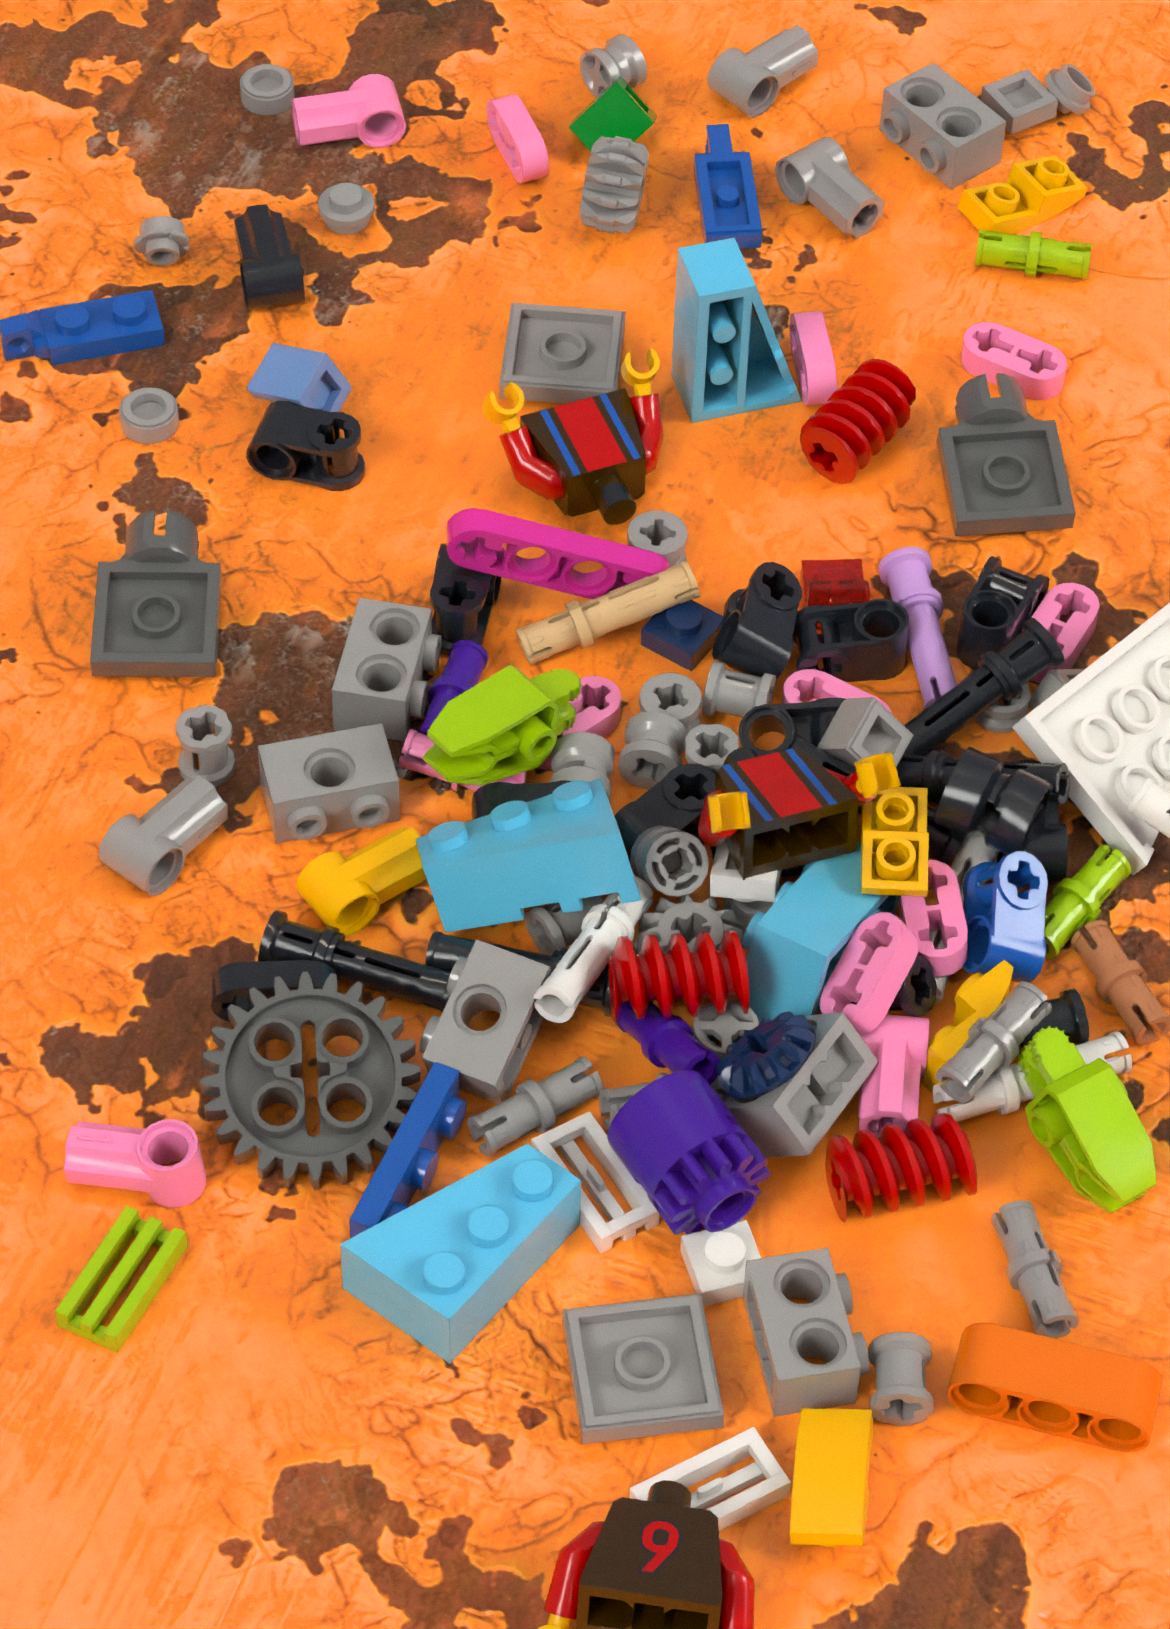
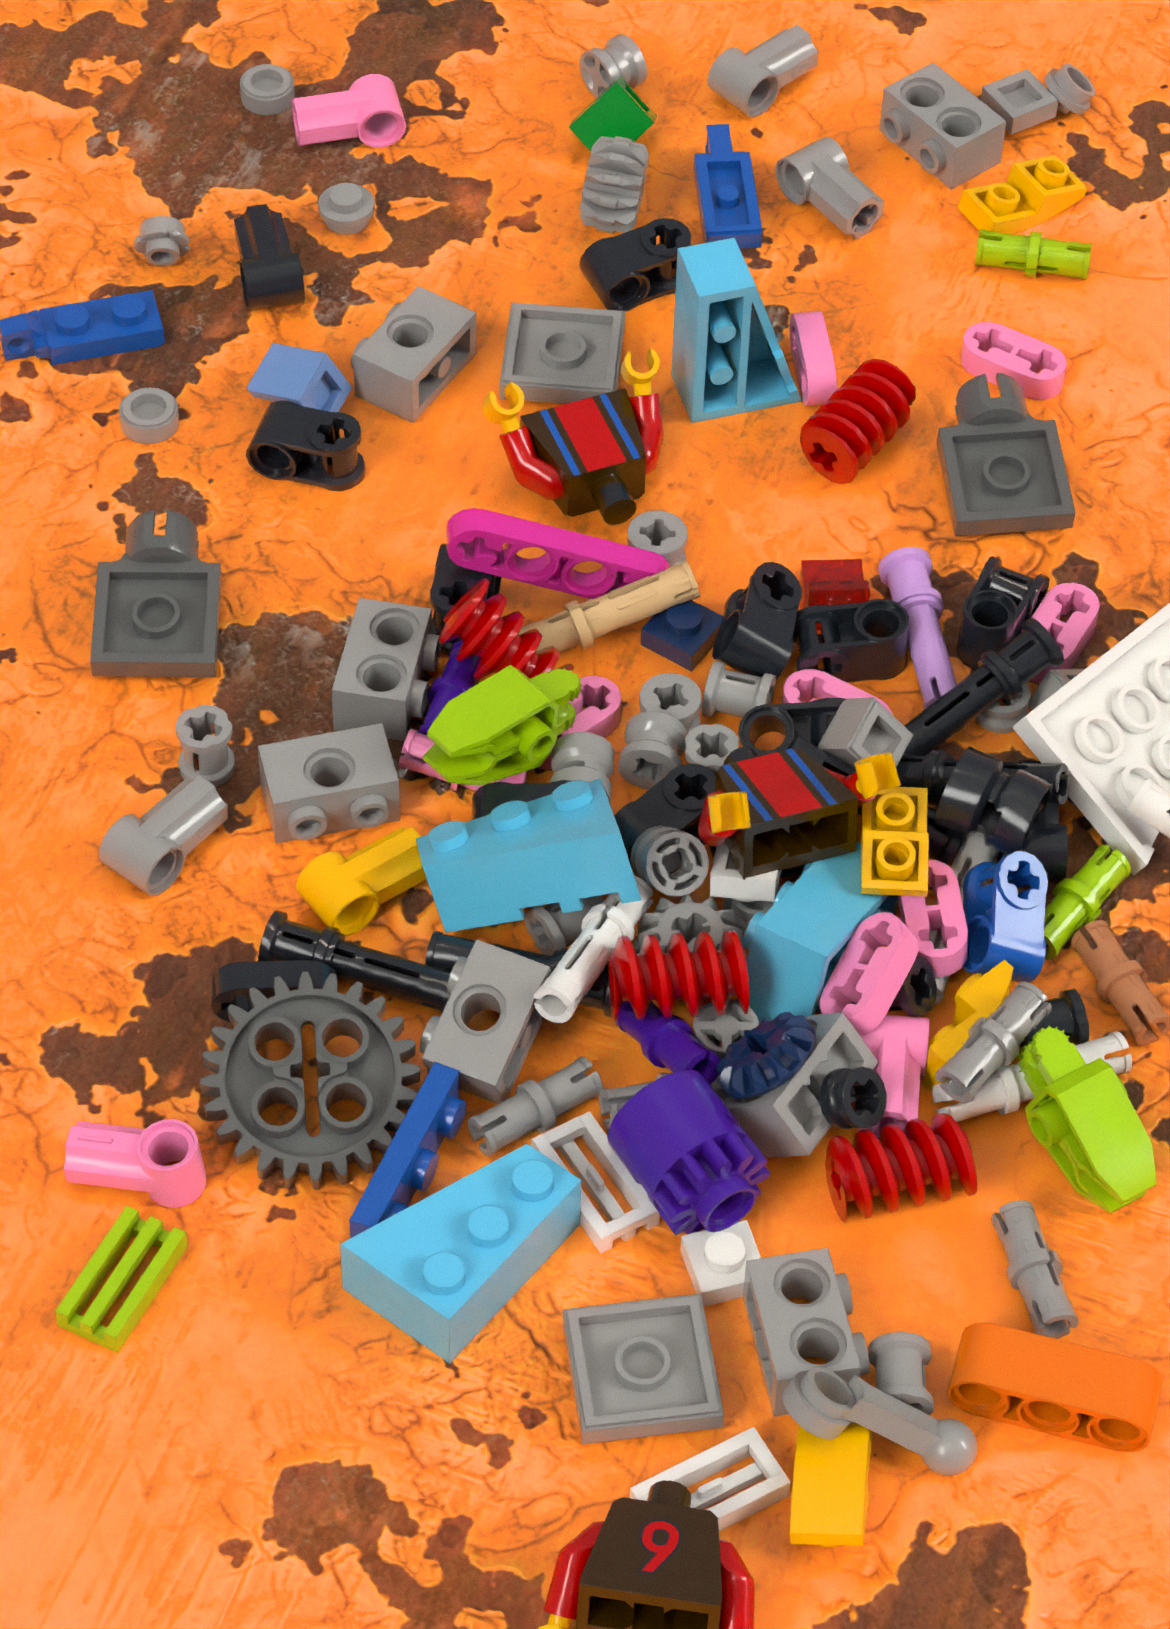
(414, 353): none -> light grey brick
(494, 637): none -> red piece
(517, 138): bright pink beam -> none
(632, 267): none -> black piece
(827, 1405): none -> light grey piece
(836, 1098): none -> black bush

